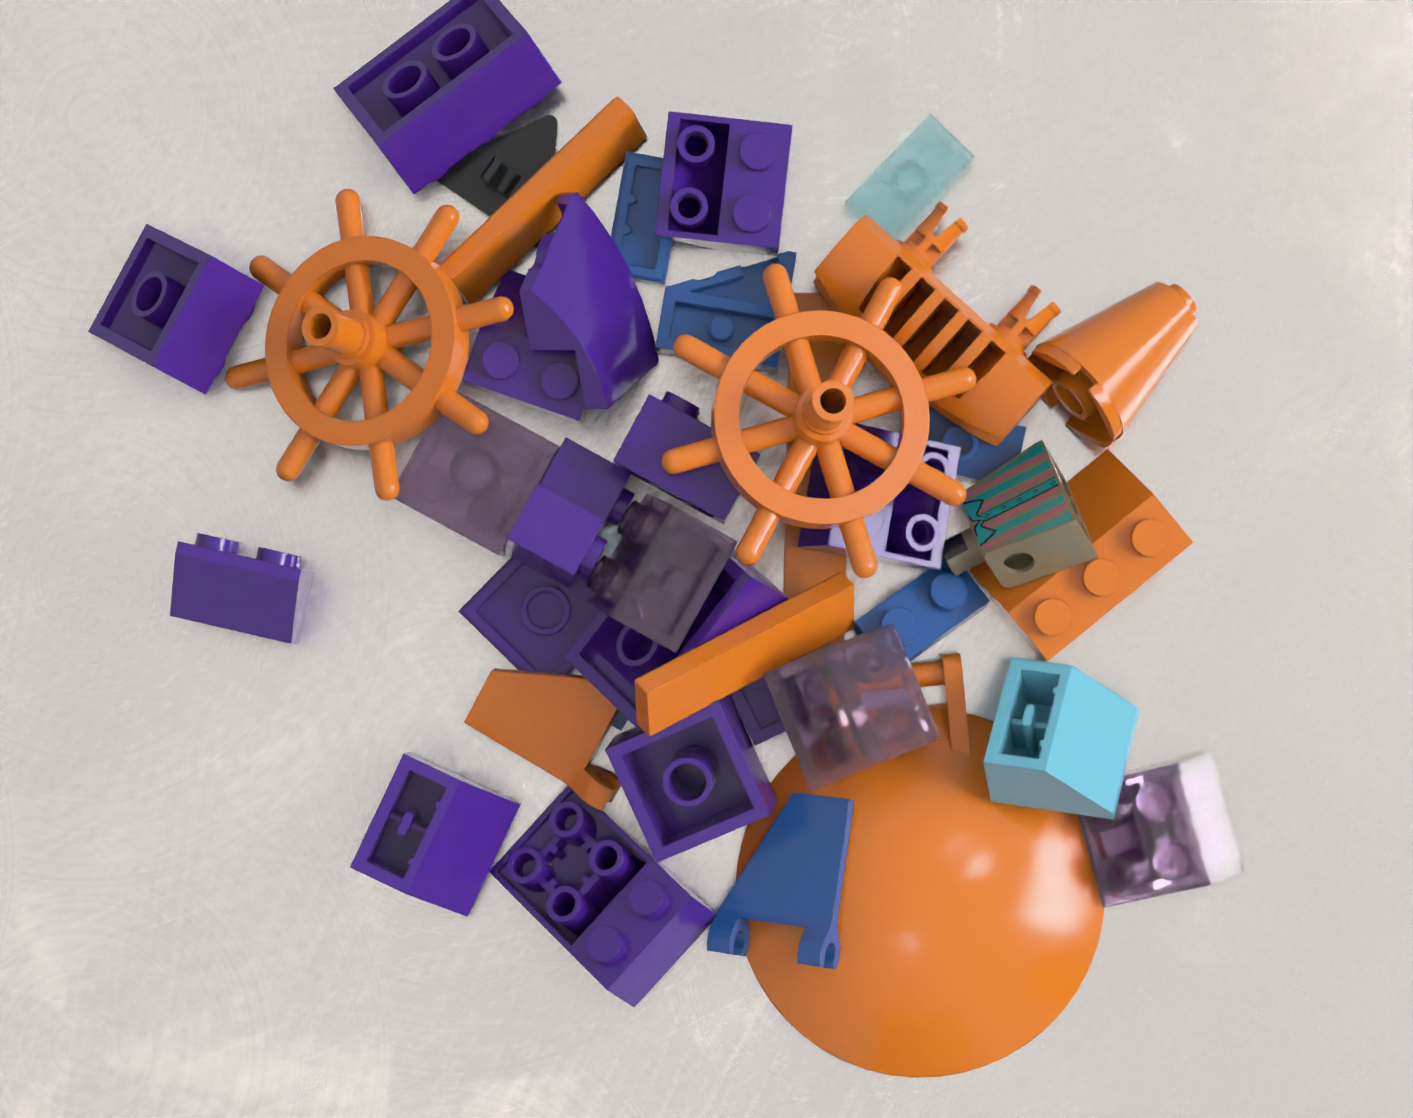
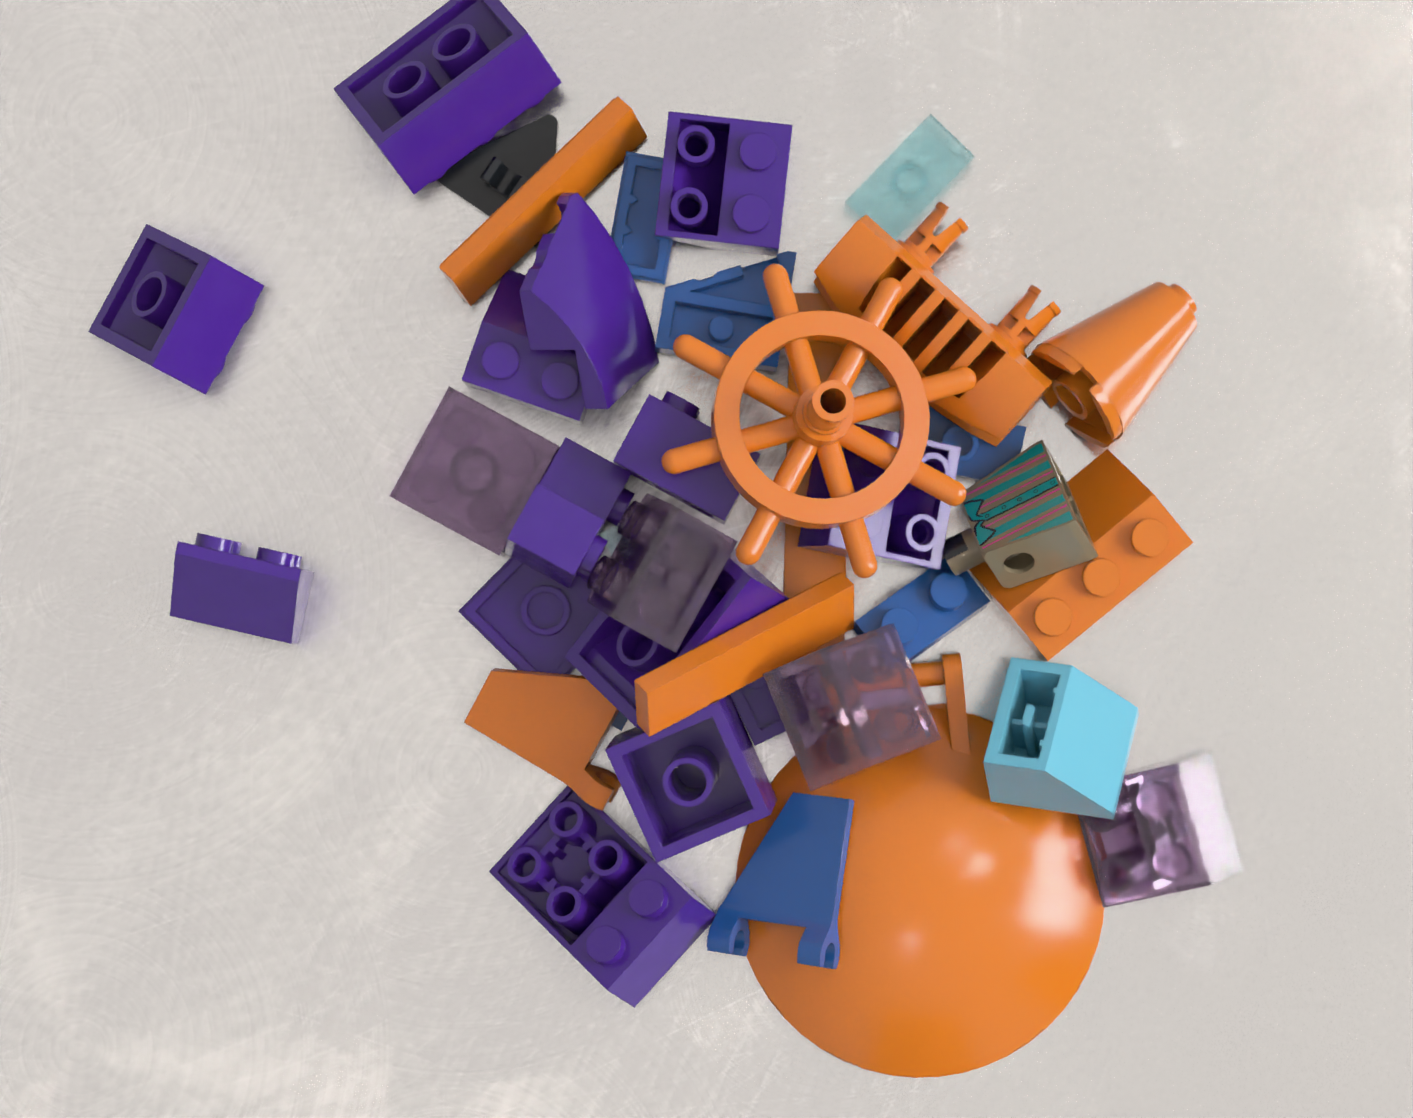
(367, 343): orange piece -> none
(435, 835): dark purple slope -> none

